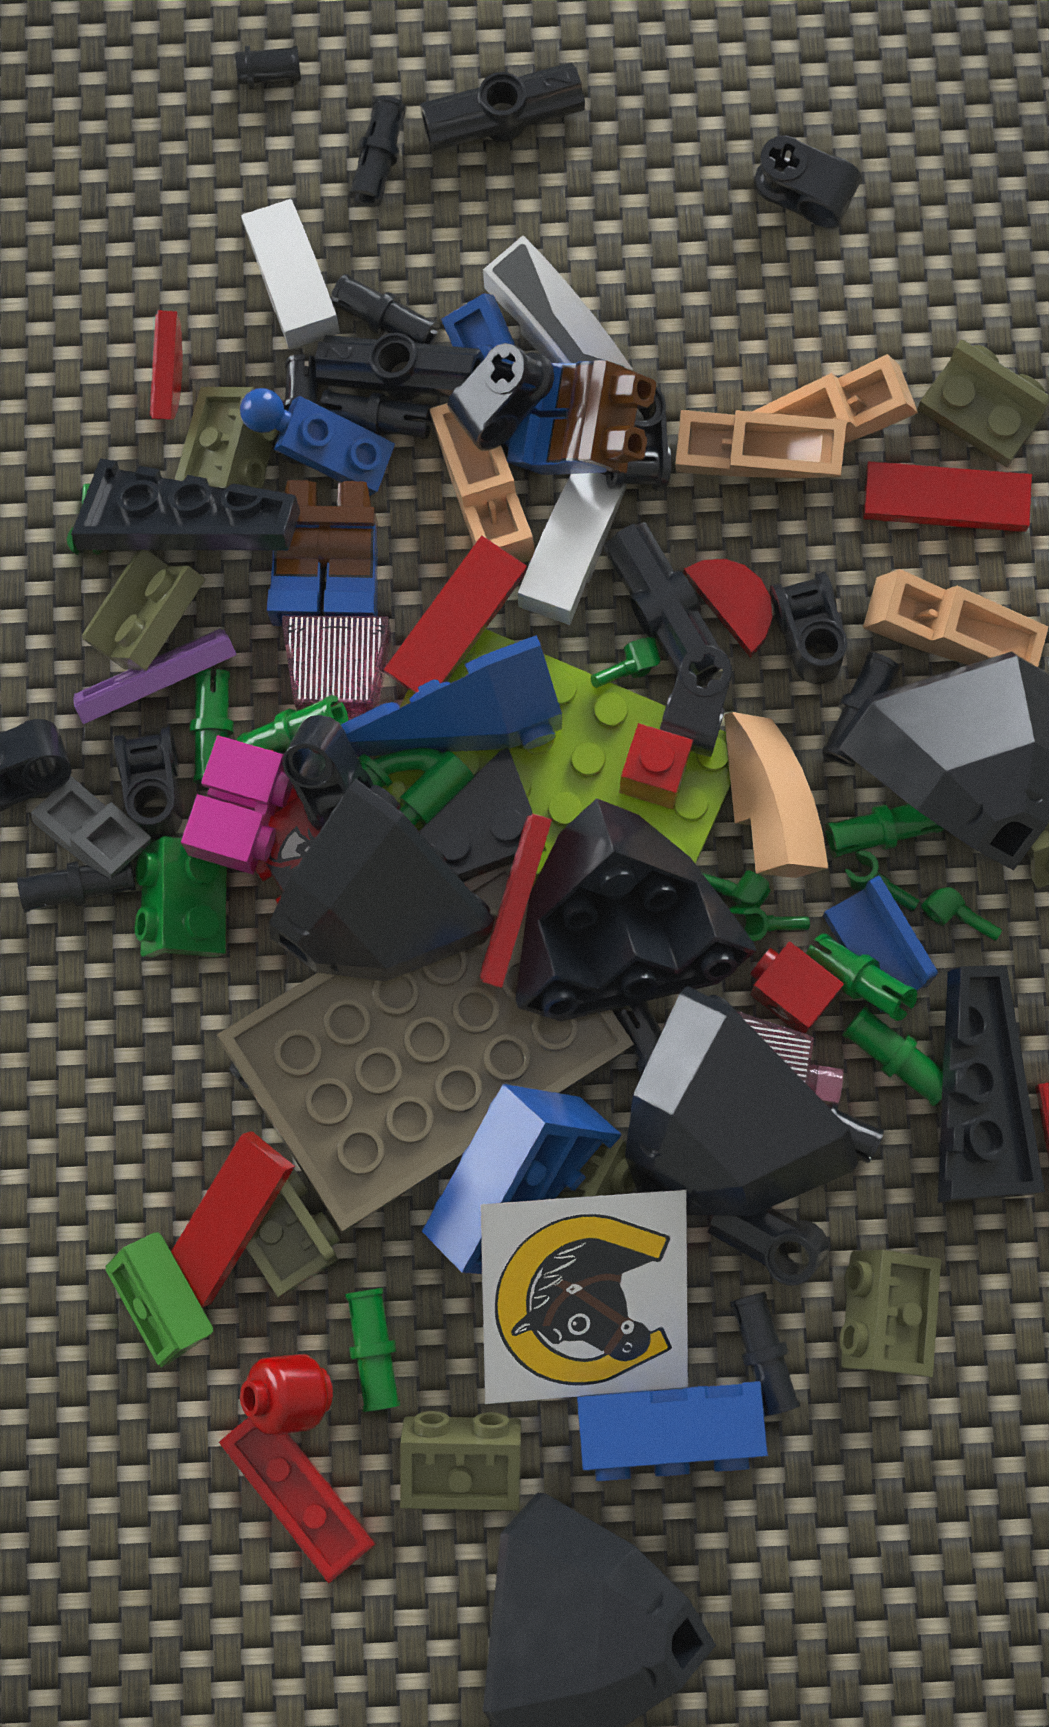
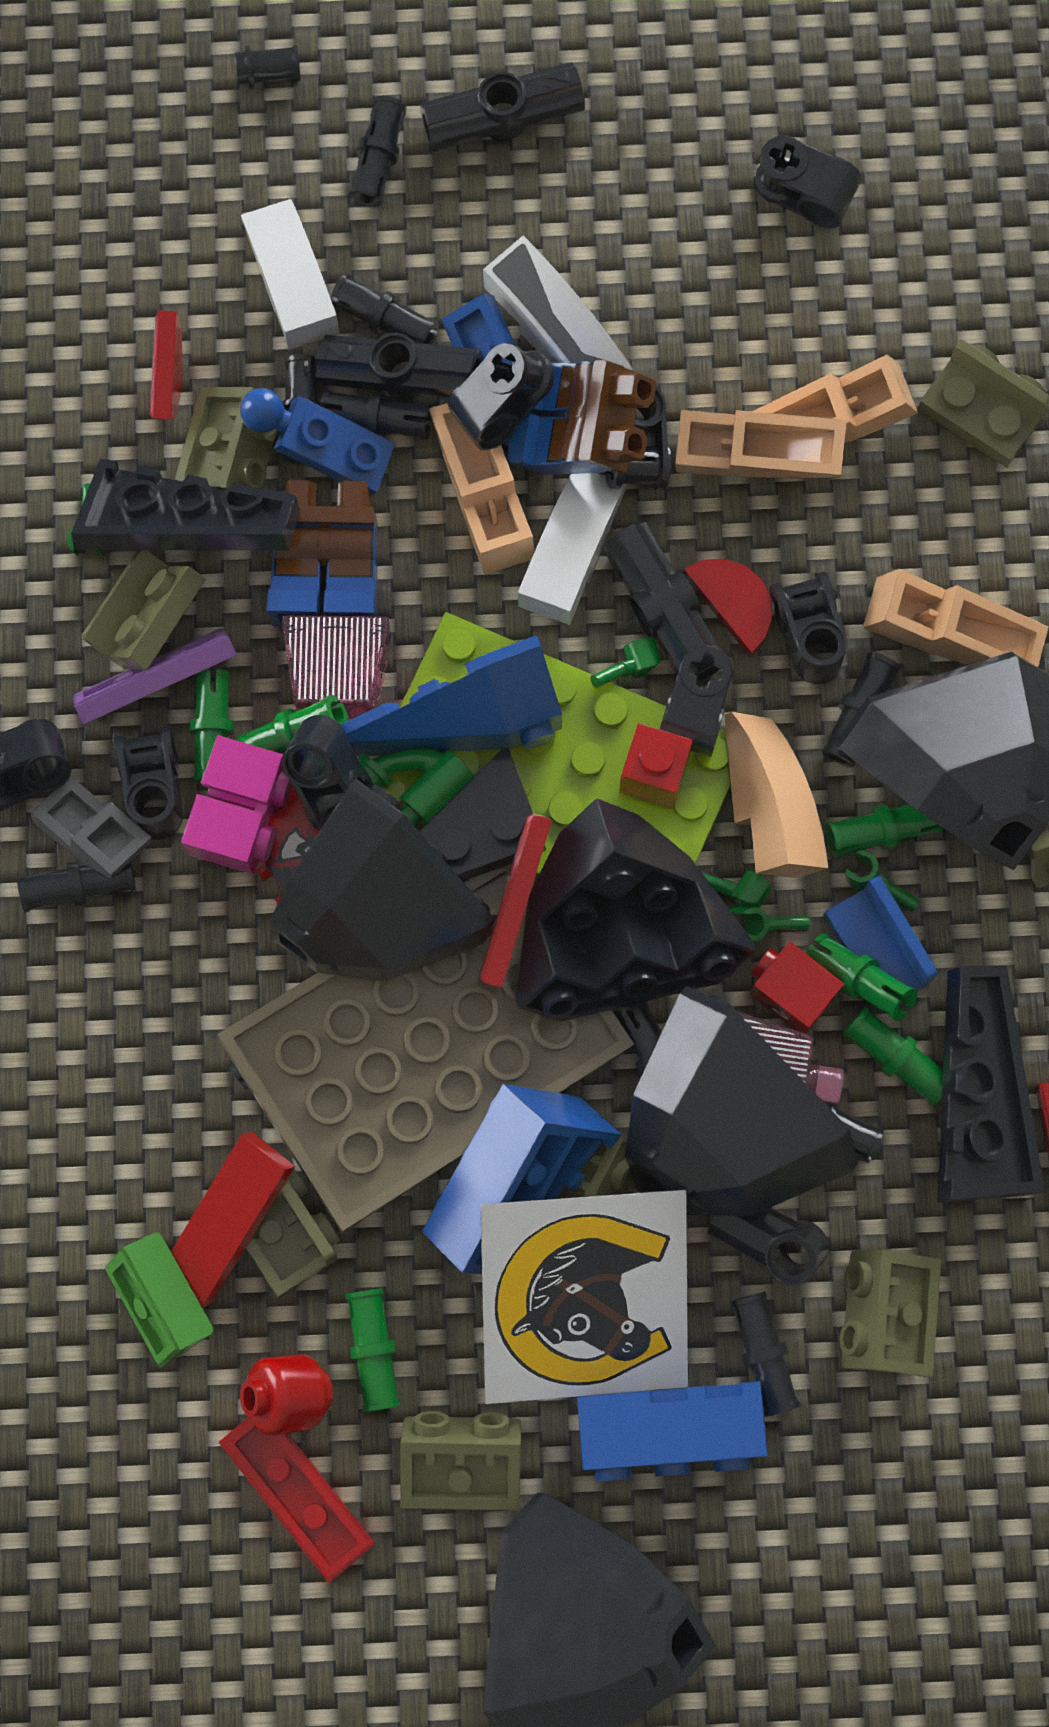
(180, 902): green bracket -> none
(457, 616): red tile -> none
(947, 496): red tile -> none
(948, 902): green hand -> none

